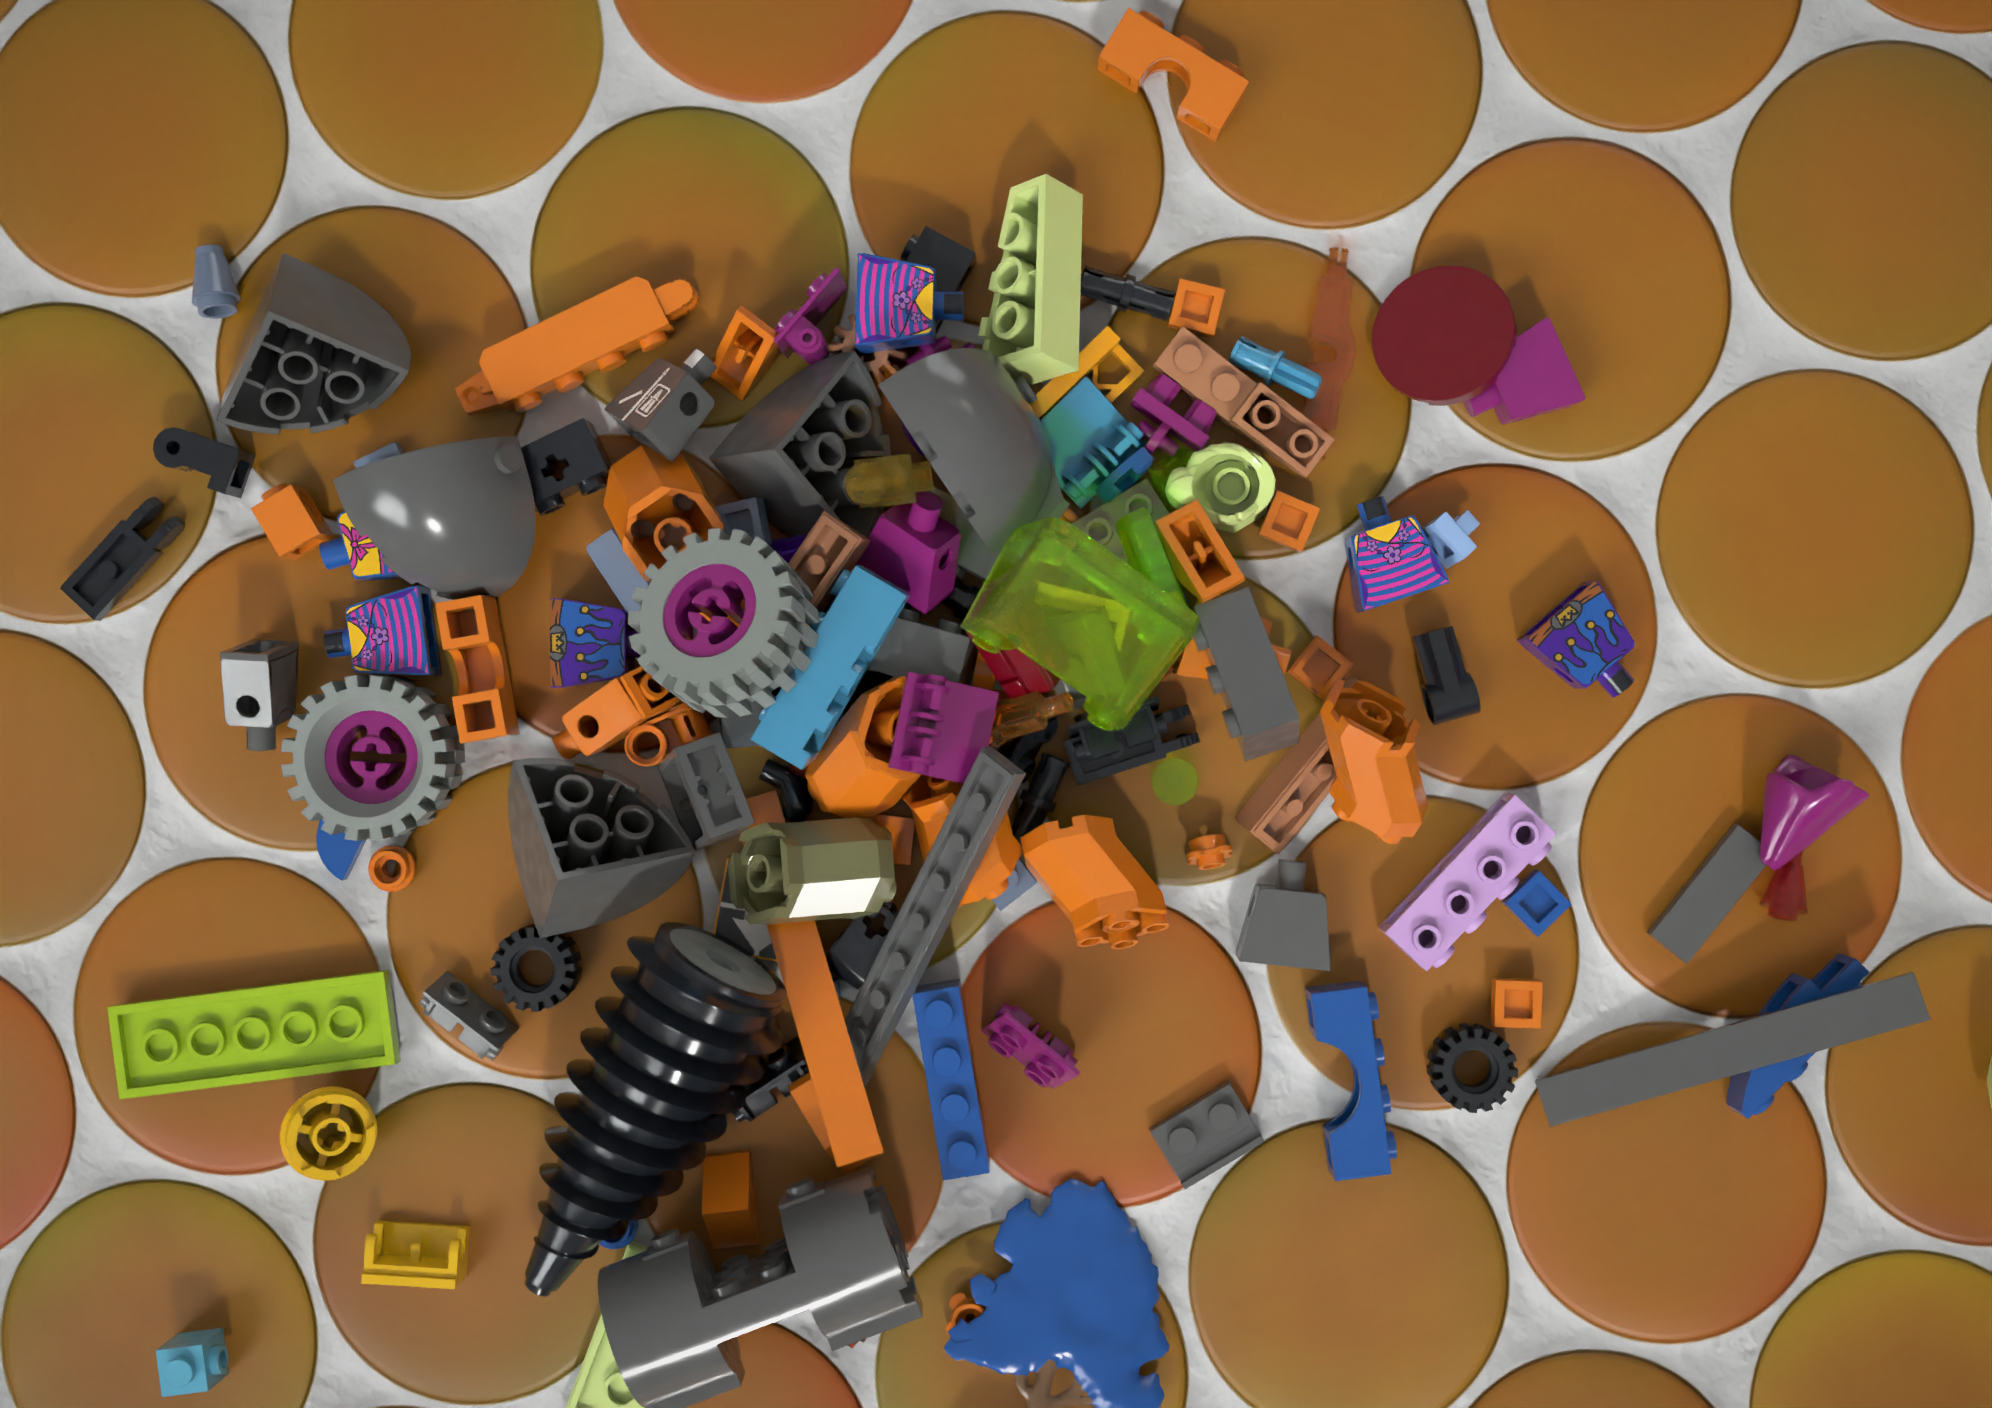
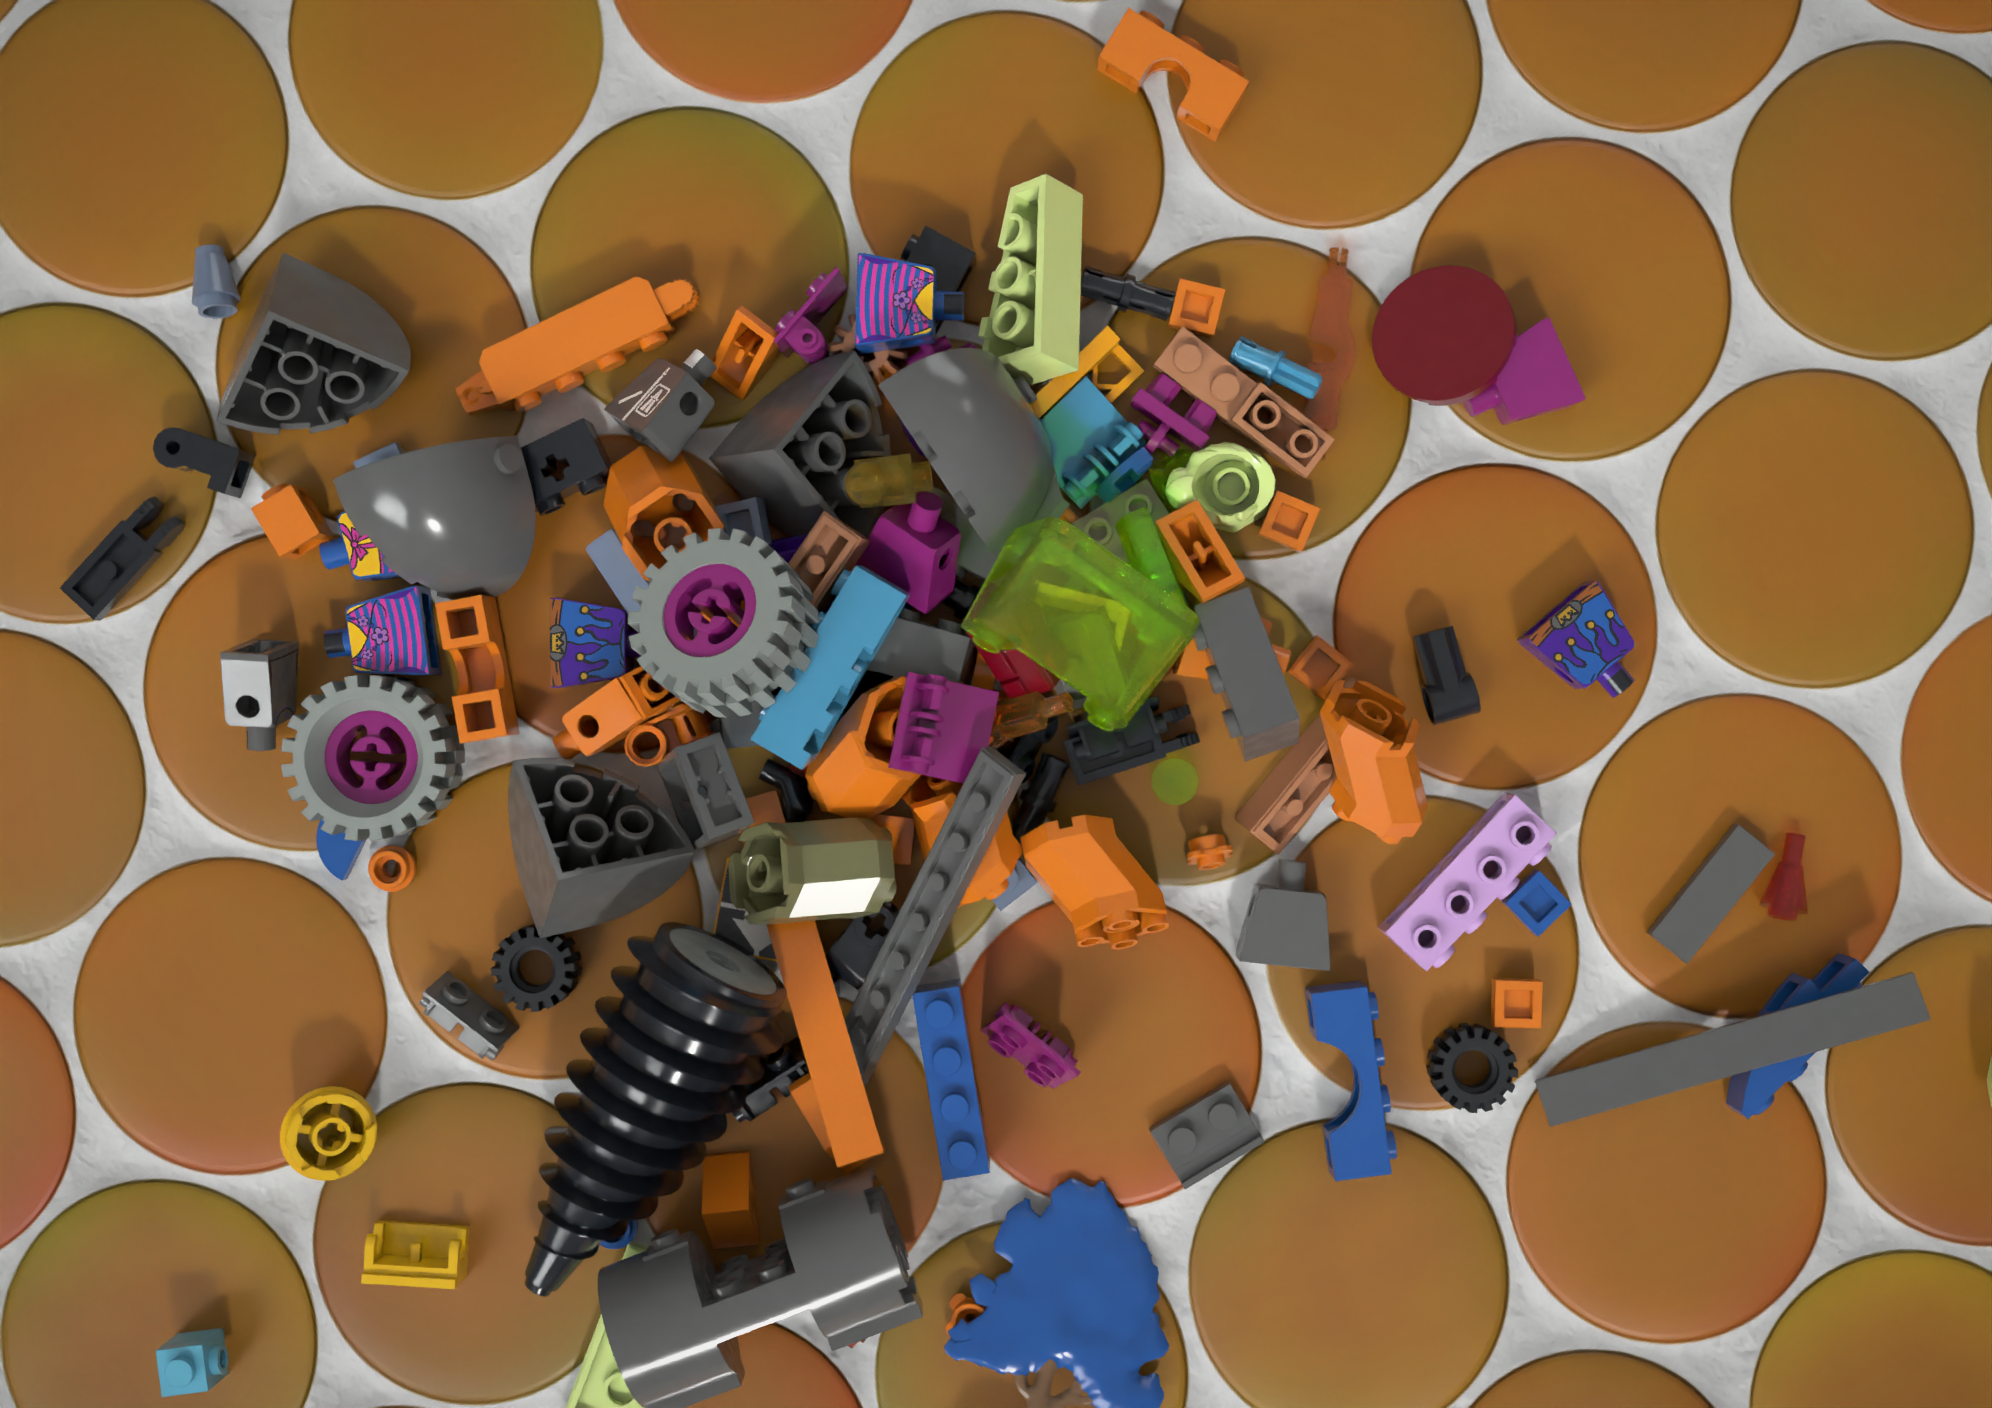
(254, 1034): lime plate -> none
(1389, 558): torso -> none
(1450, 537): light blue tile -> none
(1800, 807): magenta hat -> none

